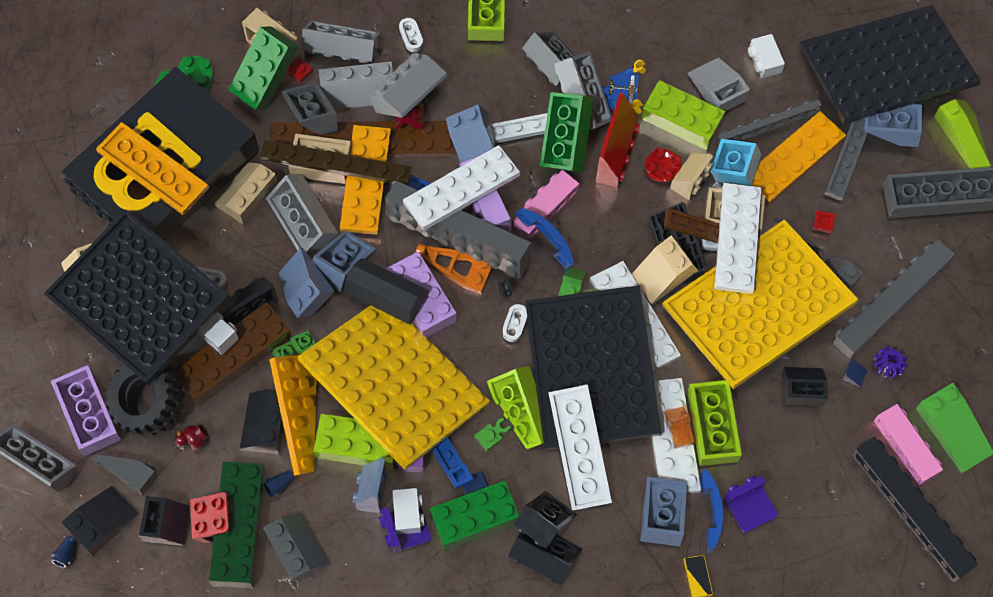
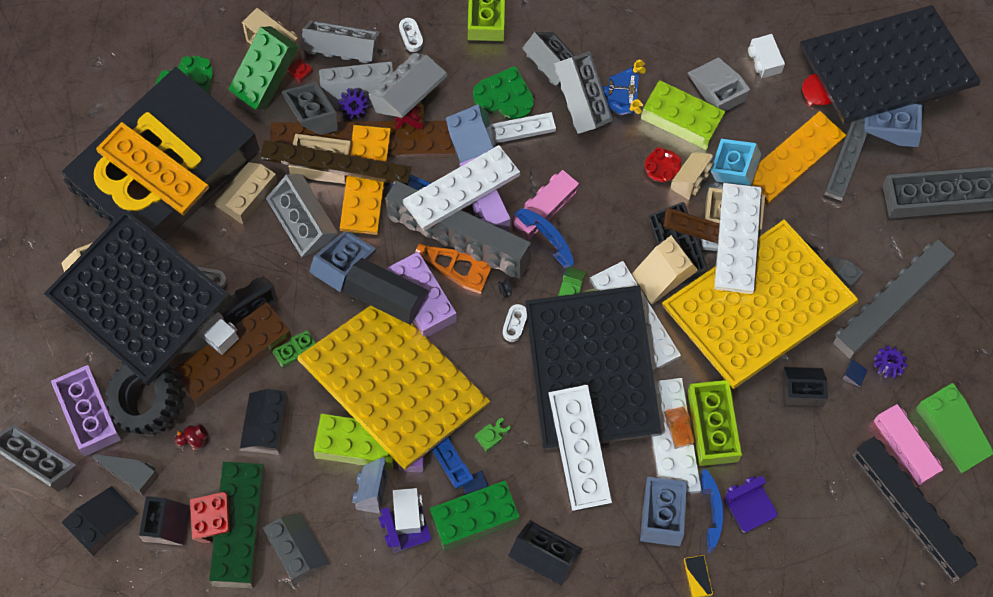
(63, 554): dark blue cone -> none
(276, 484): dark blue cone -> none
(297, 404): light orange wing -> none
(304, 285): sand blue slope -> none
(360, 99): none -> dark purple gear
(504, 94): none -> green plate
(519, 400): lime wedge -> none
(544, 519): black slope -> none
(566, 132): green brick -> none
(617, 143): red slope -> none
(772, 122): dark grey plate -> none
(814, 91): none -> red dish
(823, 221): red plate -> none
(964, 132): lime wedge -> none

